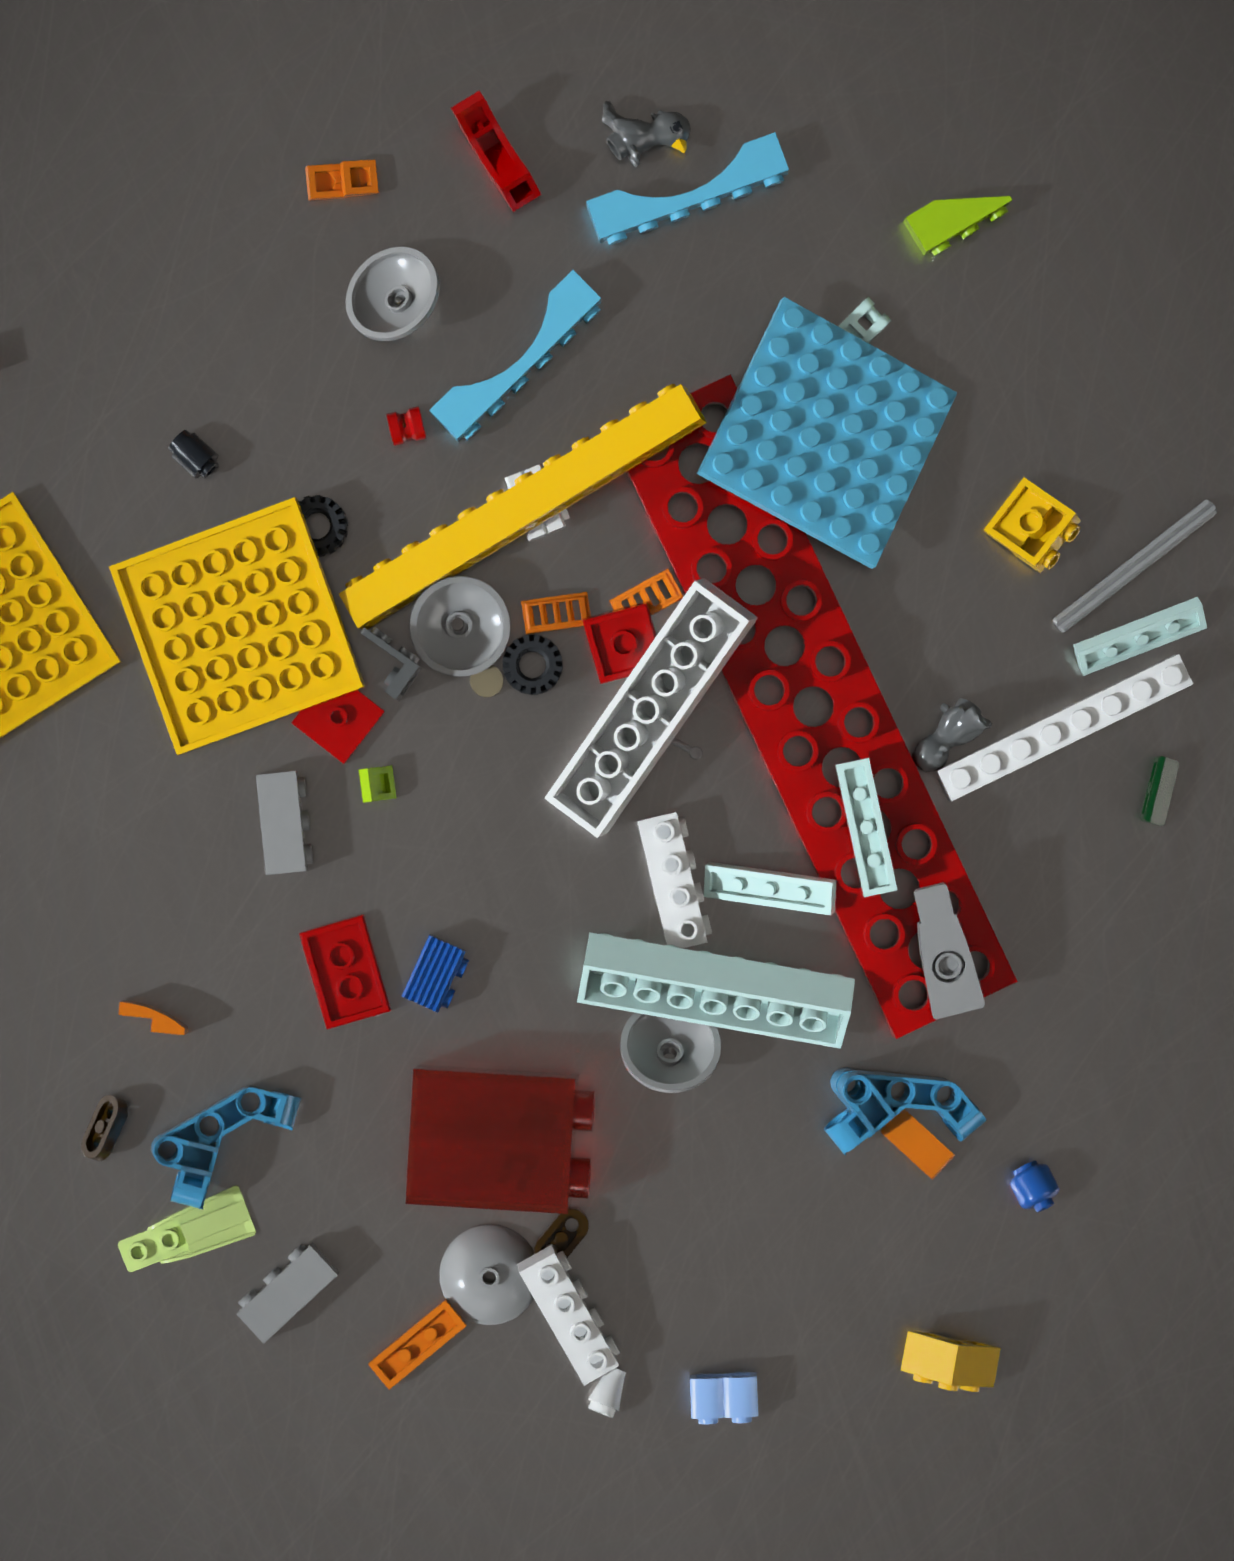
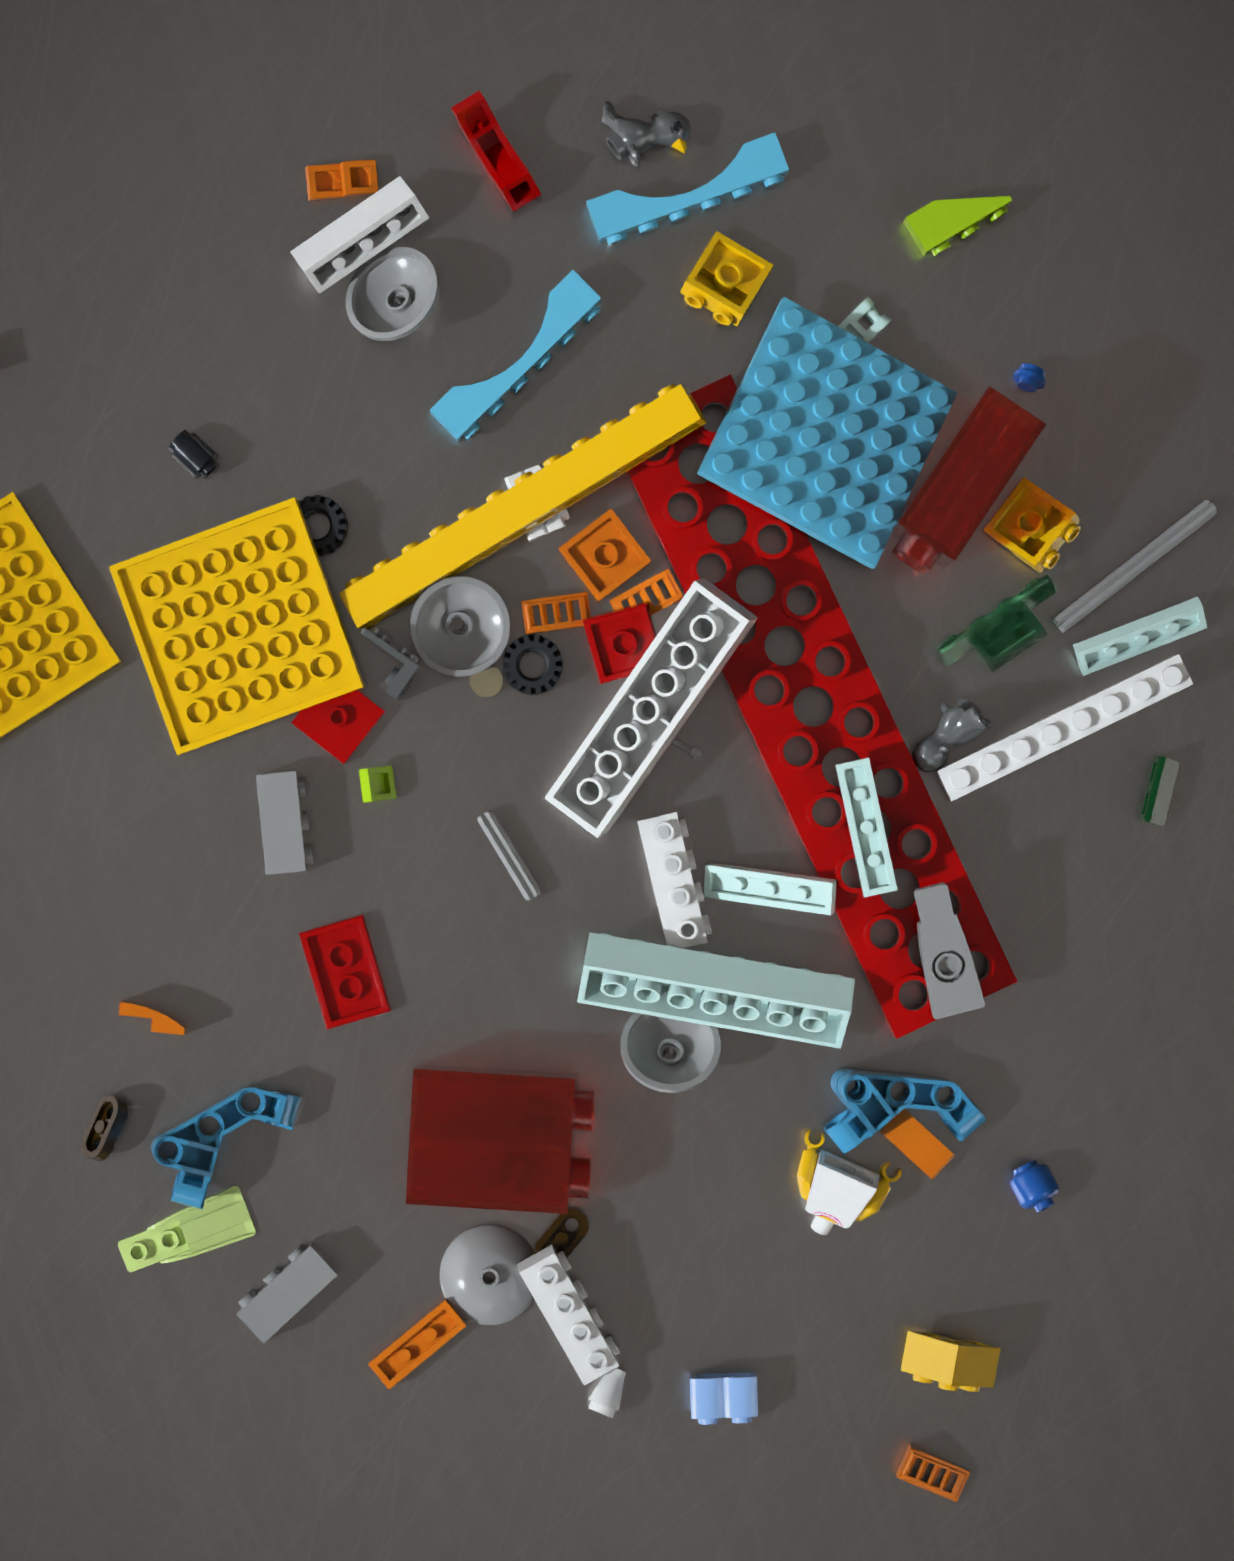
(359, 234): none -> white brick
(413, 422): red wheel -> none
(434, 974): blue brick -> none
(509, 855): none -> light grey axle
(604, 555): none -> orange plate
(725, 279): none -> yellow plate
(839, 1189): none -> torso
(907, 1464): none -> orange slope
(964, 481): none -> clear red brick
(1004, 630): none -> clear green bracket
(1030, 377): none -> blue plate

